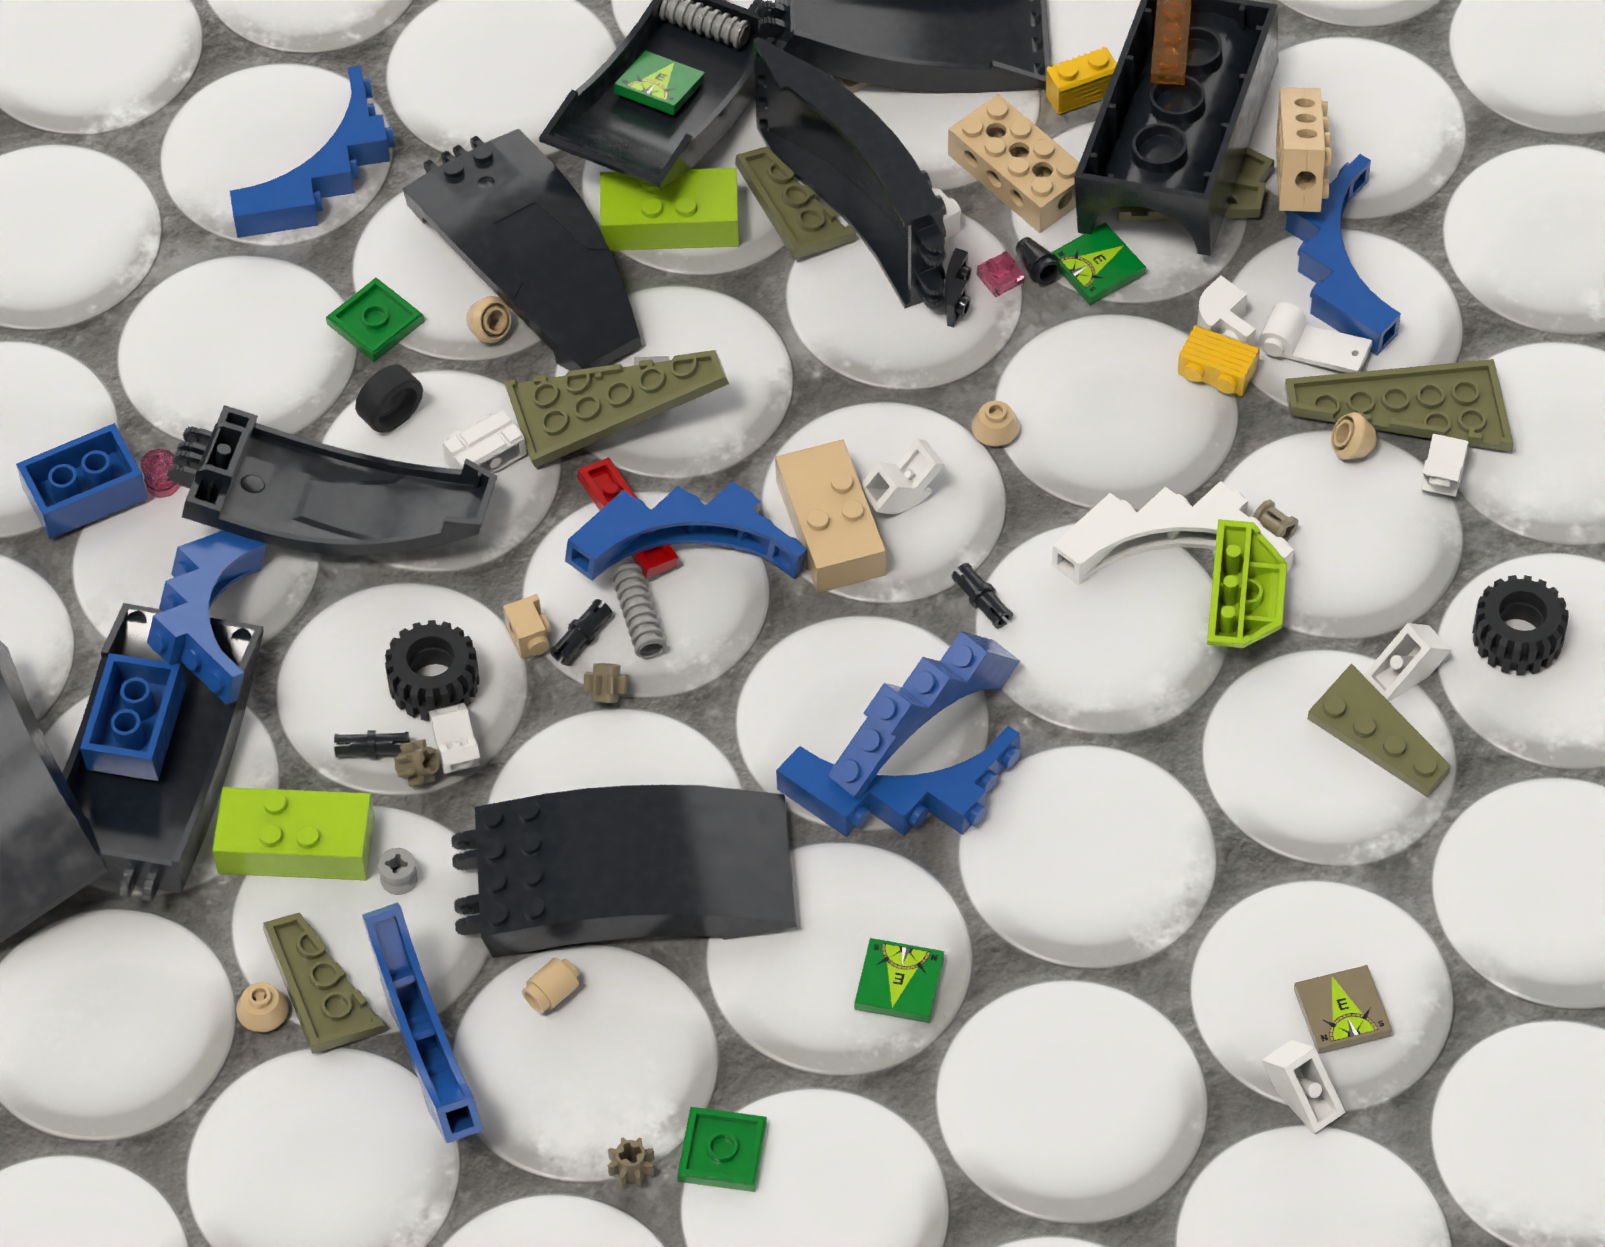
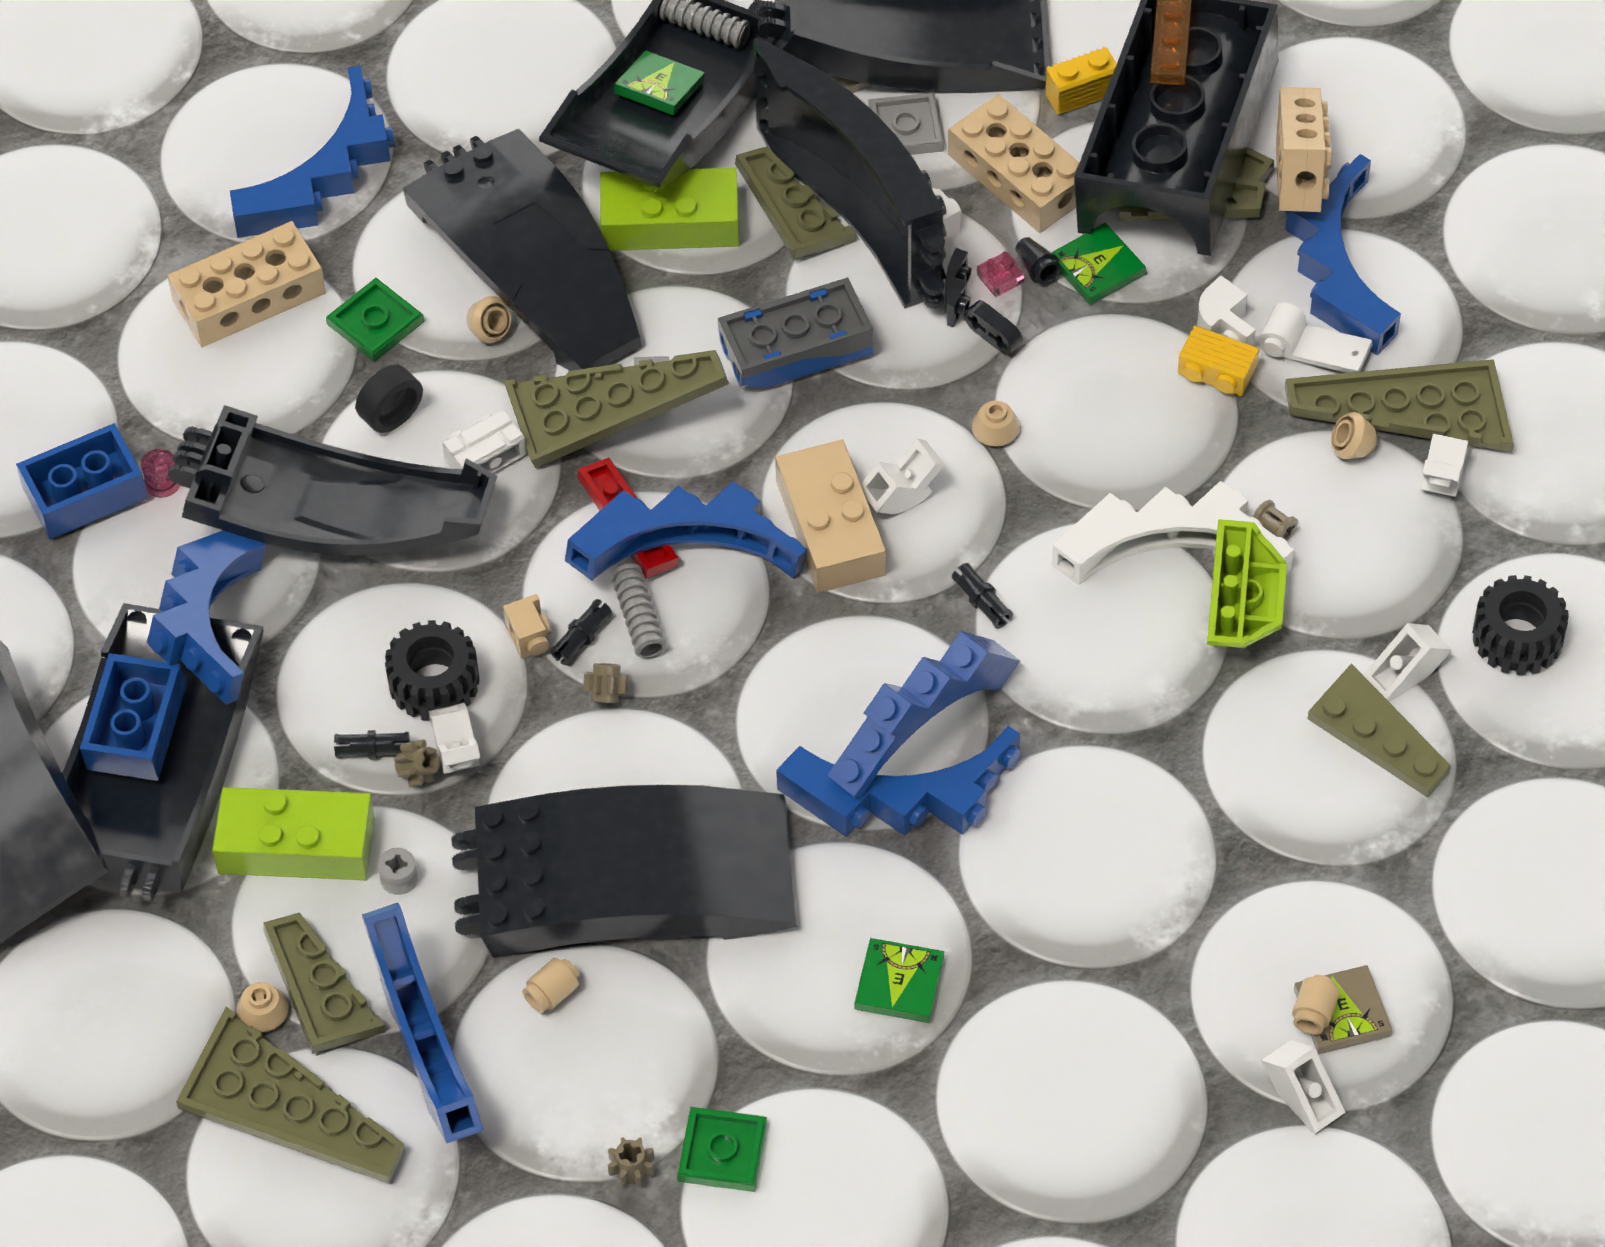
(246, 284): none -> tan brick
(274, 1097): none -> olive wing
(796, 335): none -> dark grey piece
(912, 120): none -> light grey tile
(993, 327): none -> black beam
(1315, 1004): none -> tan brick

